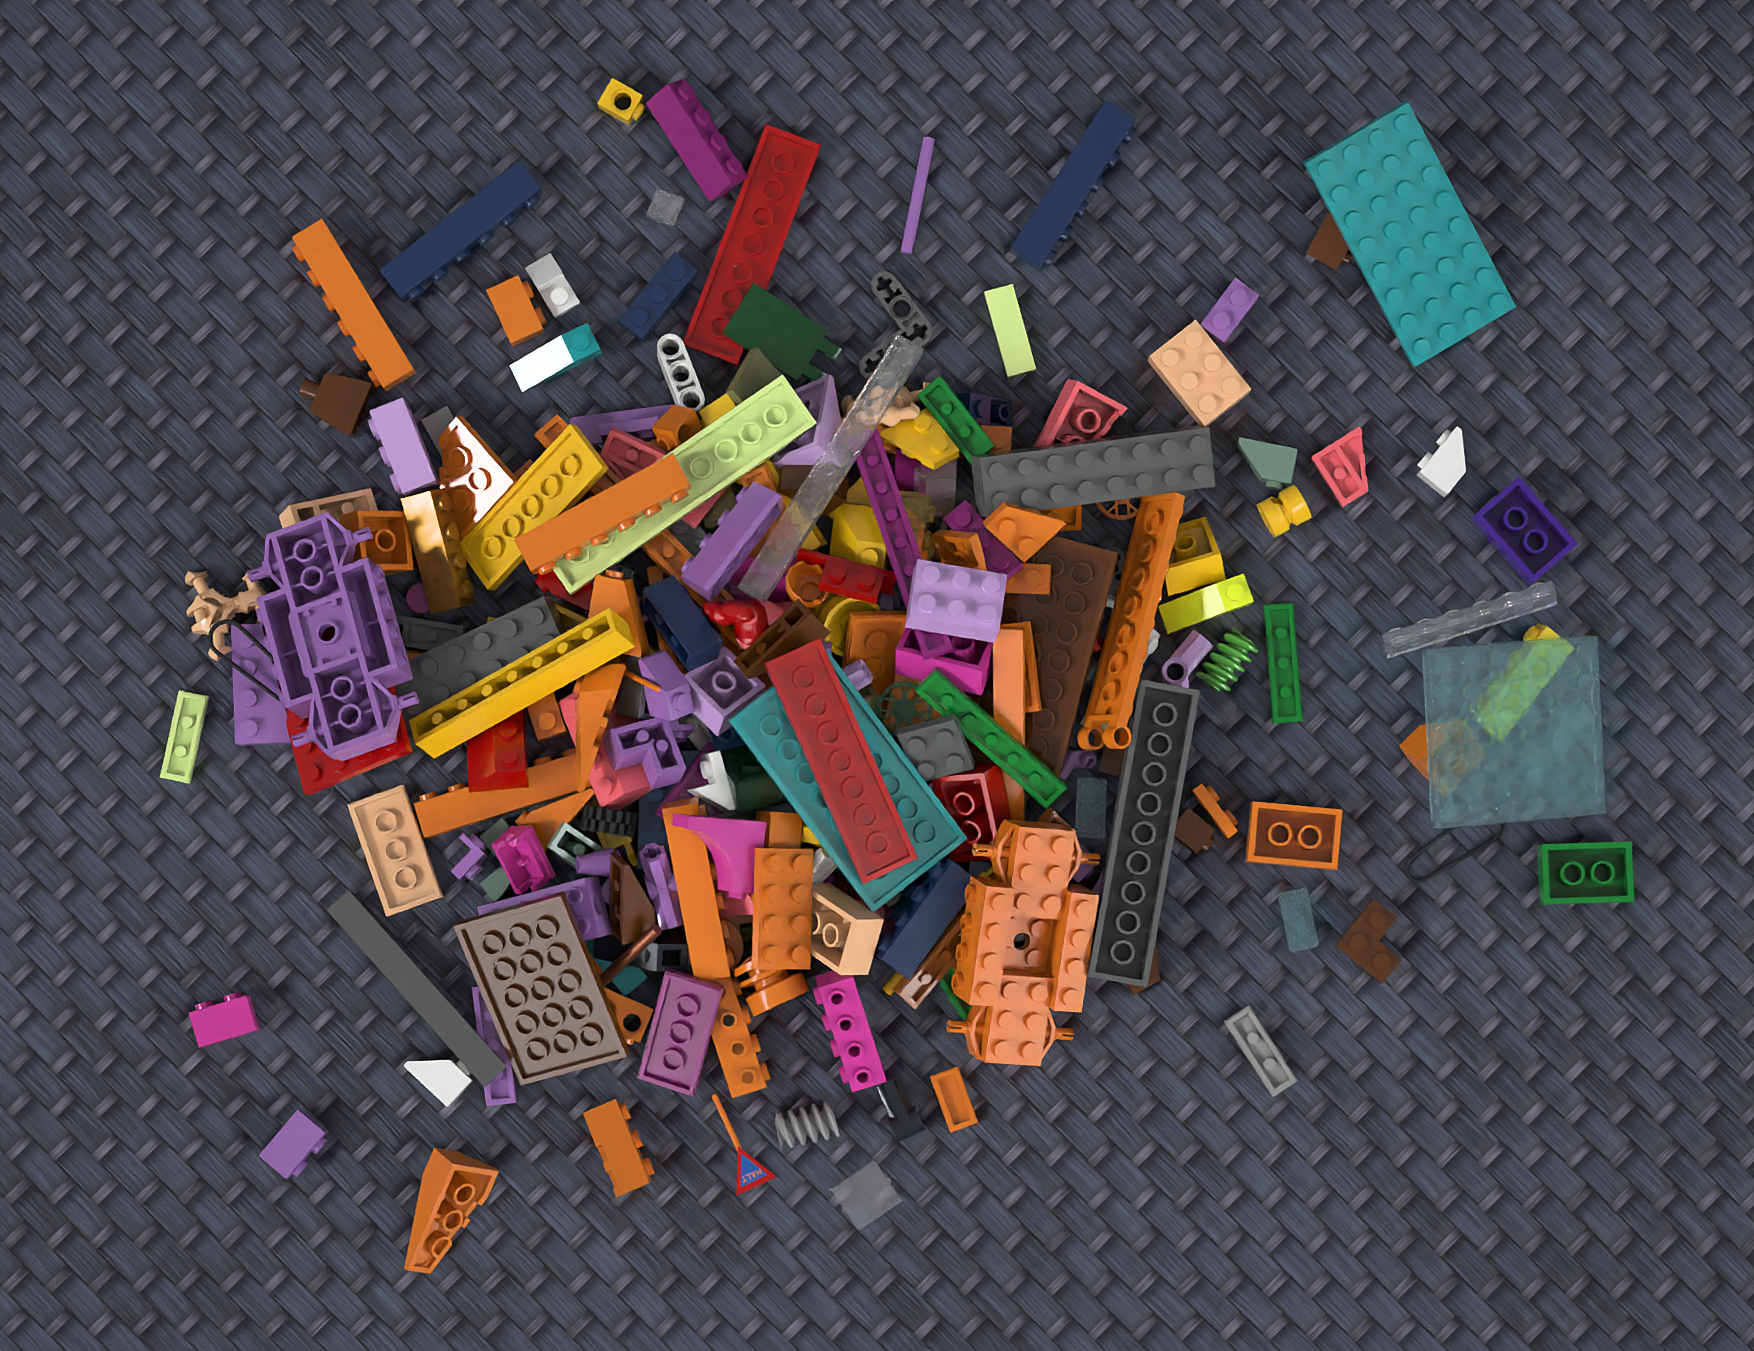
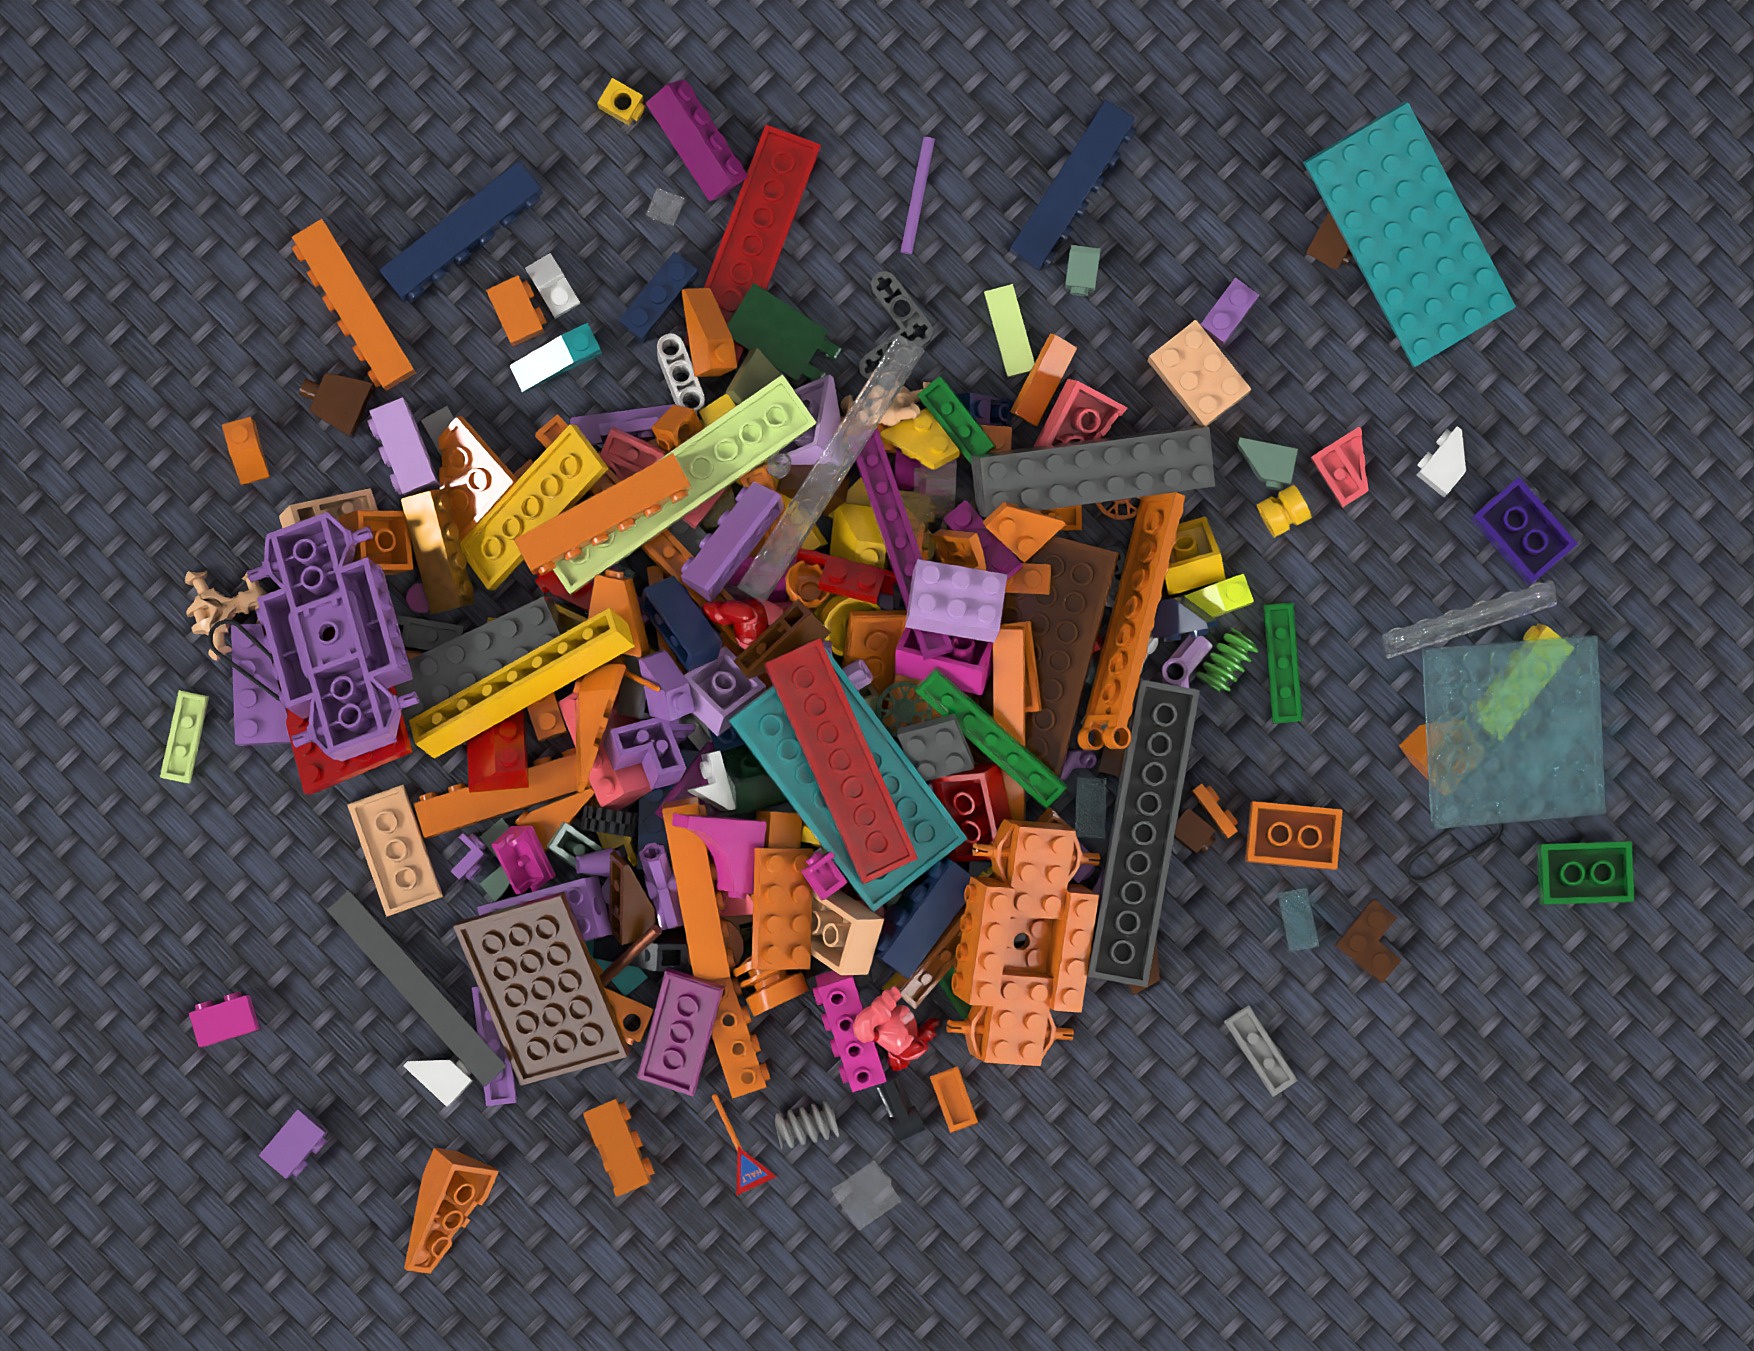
(246, 450): none -> orange slope
(708, 334): none -> orange slope
(779, 465): none -> clear hinge
(823, 874): none -> dark pink bracket
(894, 1029): none -> coral hair
(1043, 379): none -> orange tile
(1082, 270): none -> sand green slope
(1180, 616): none -> dark blue slope

